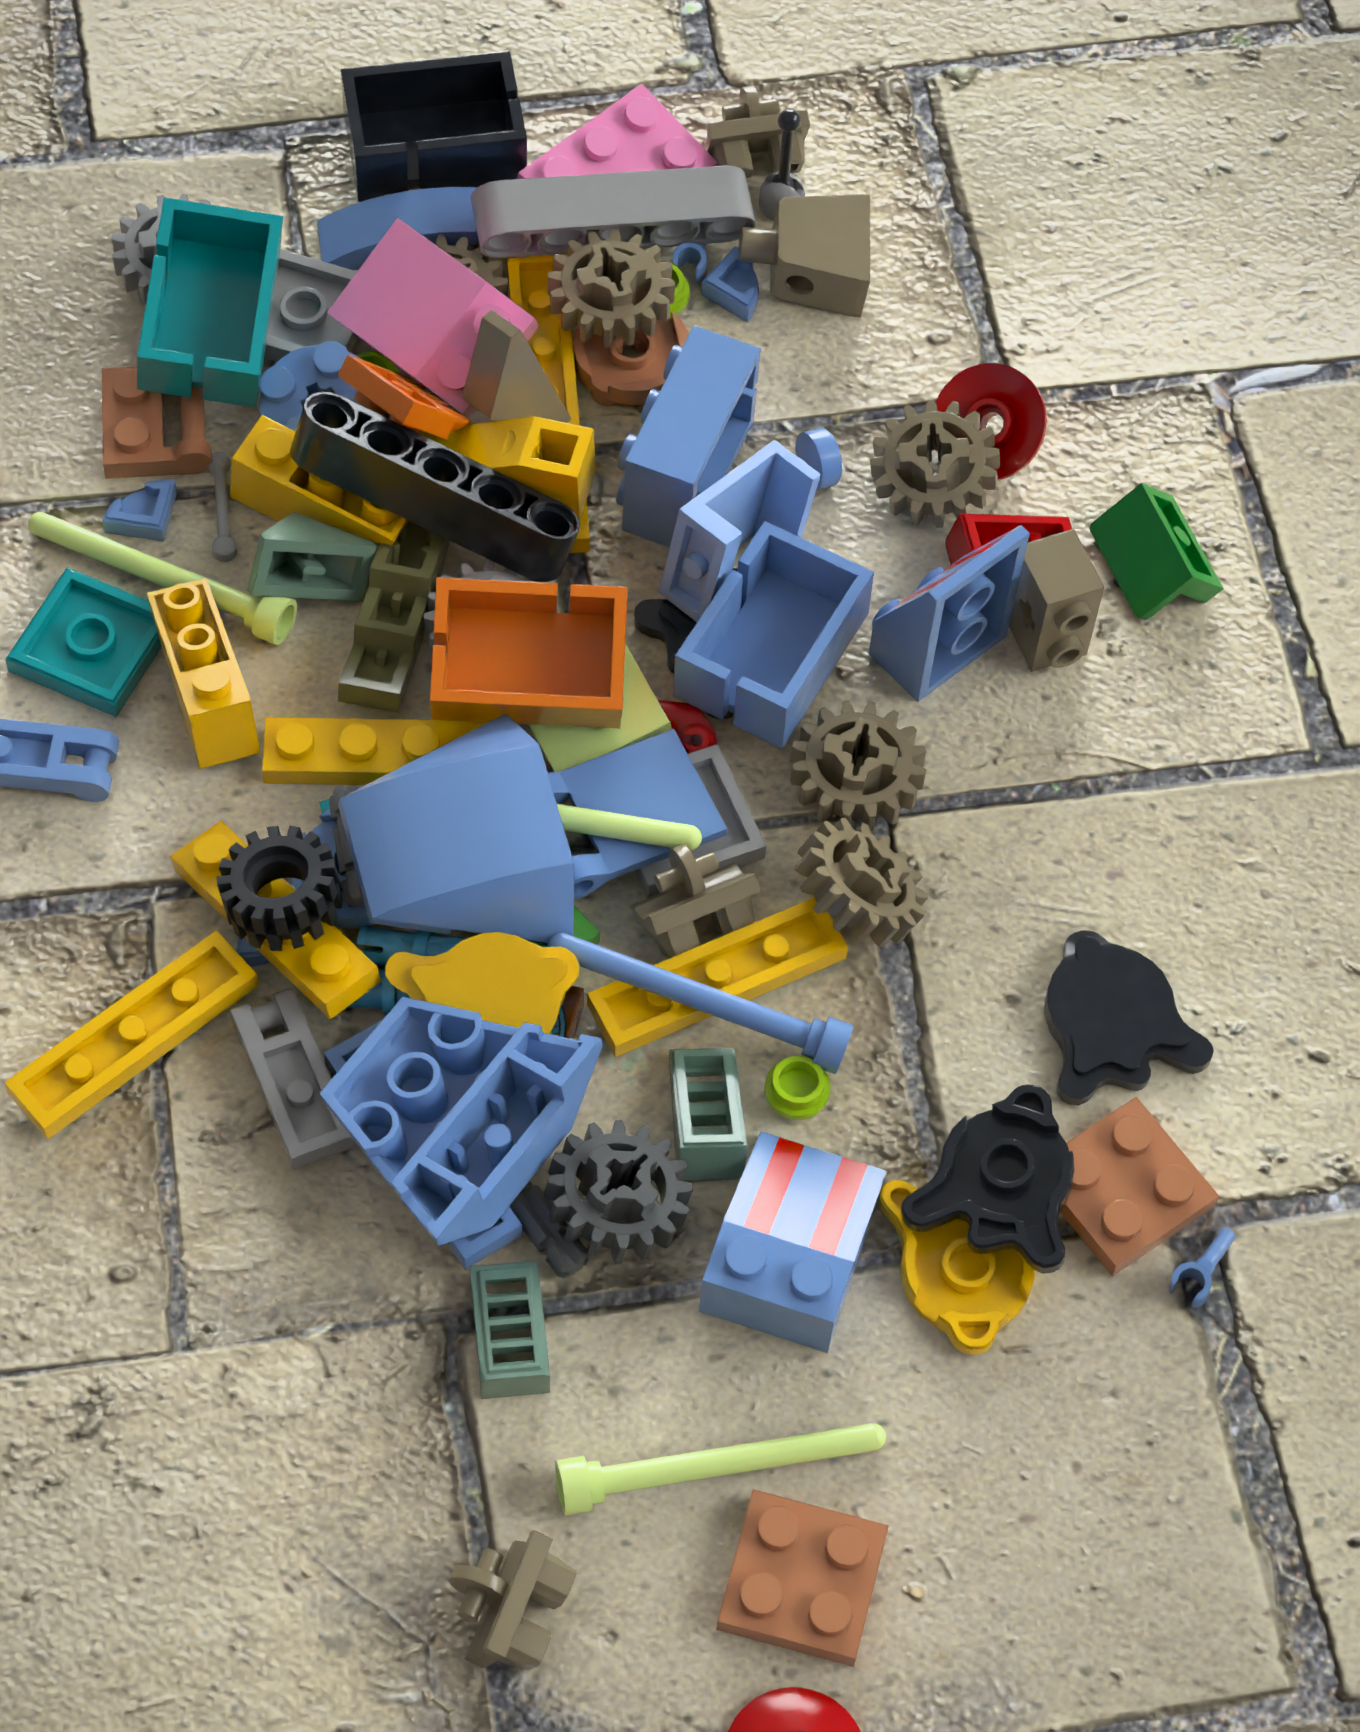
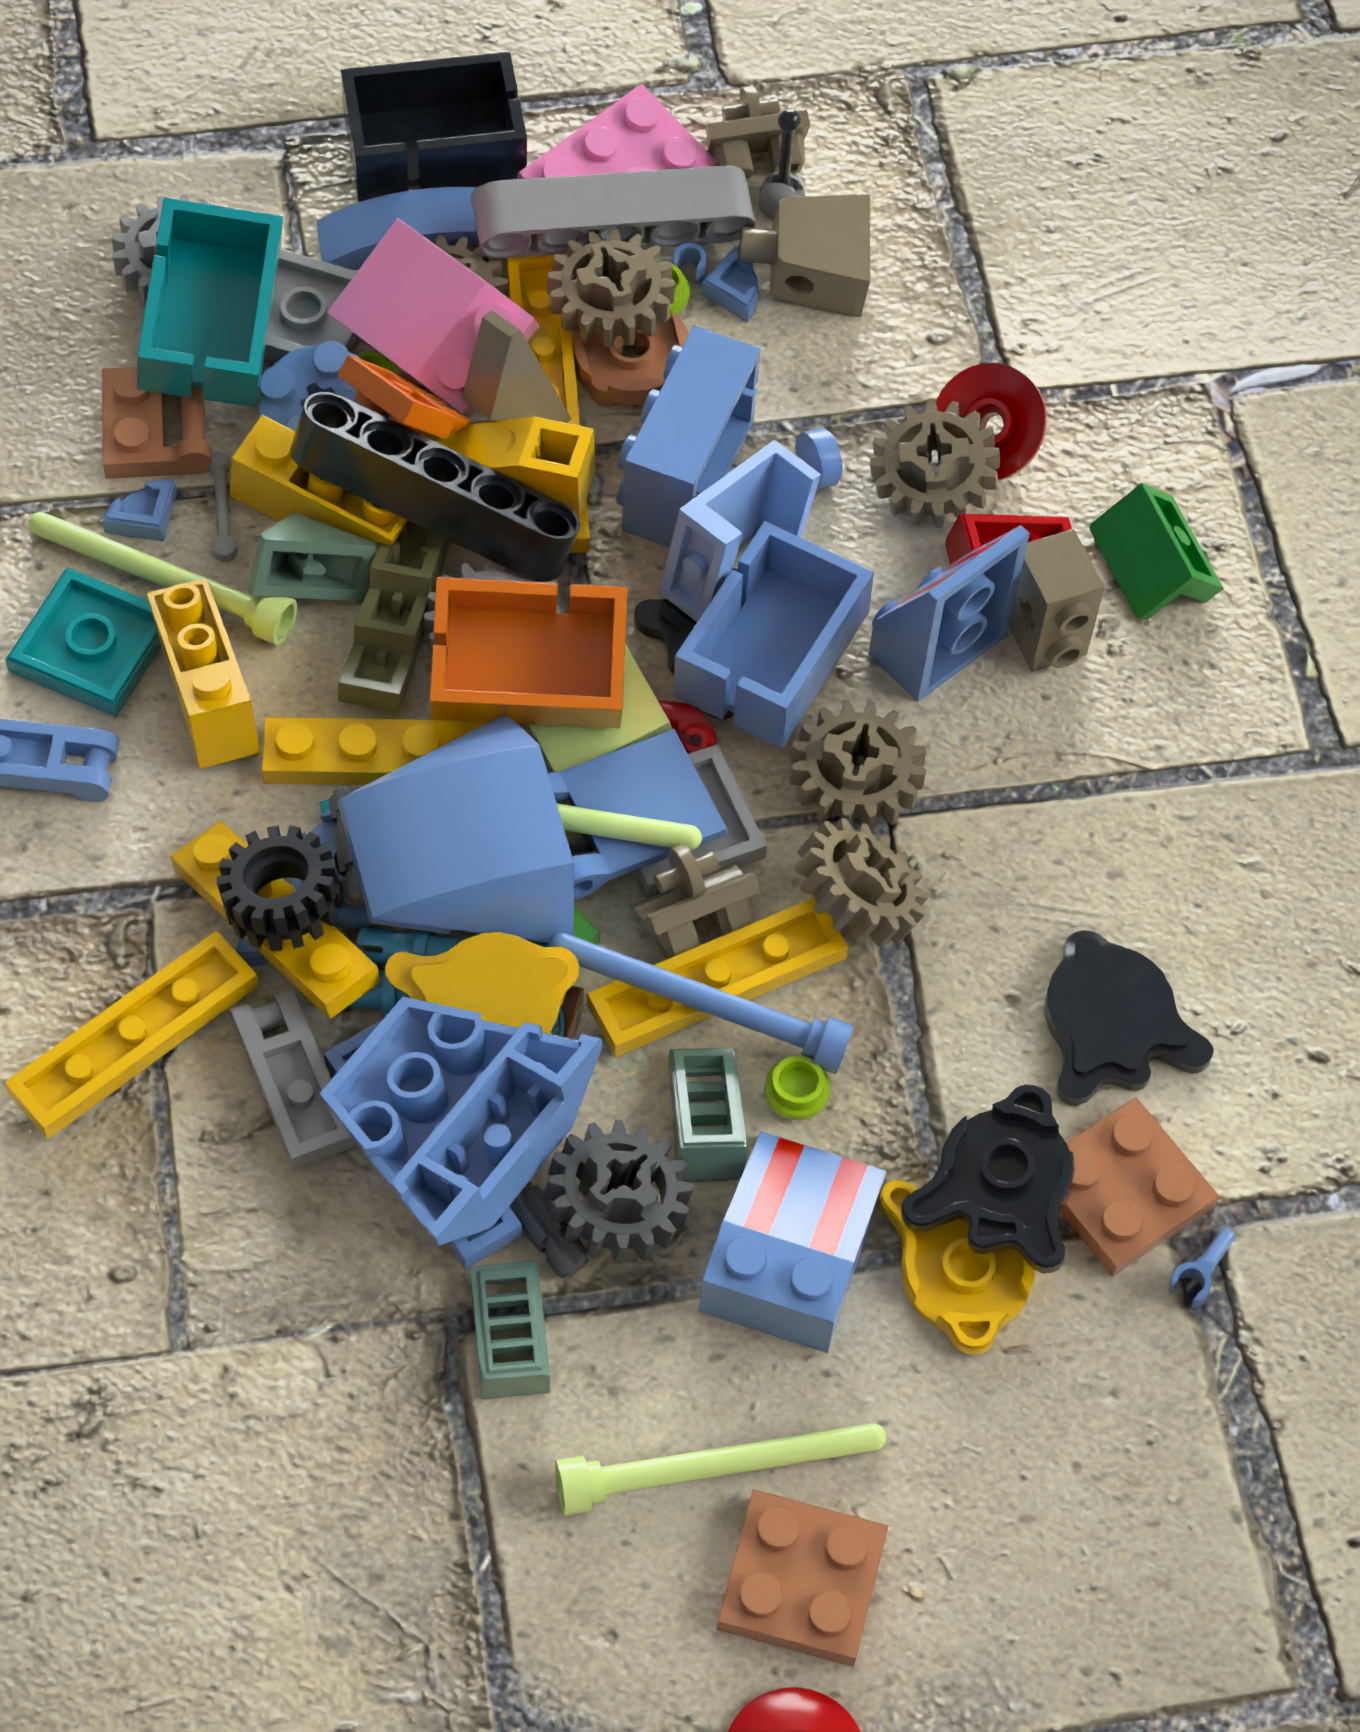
(524, 1575): dark tan hips -> none

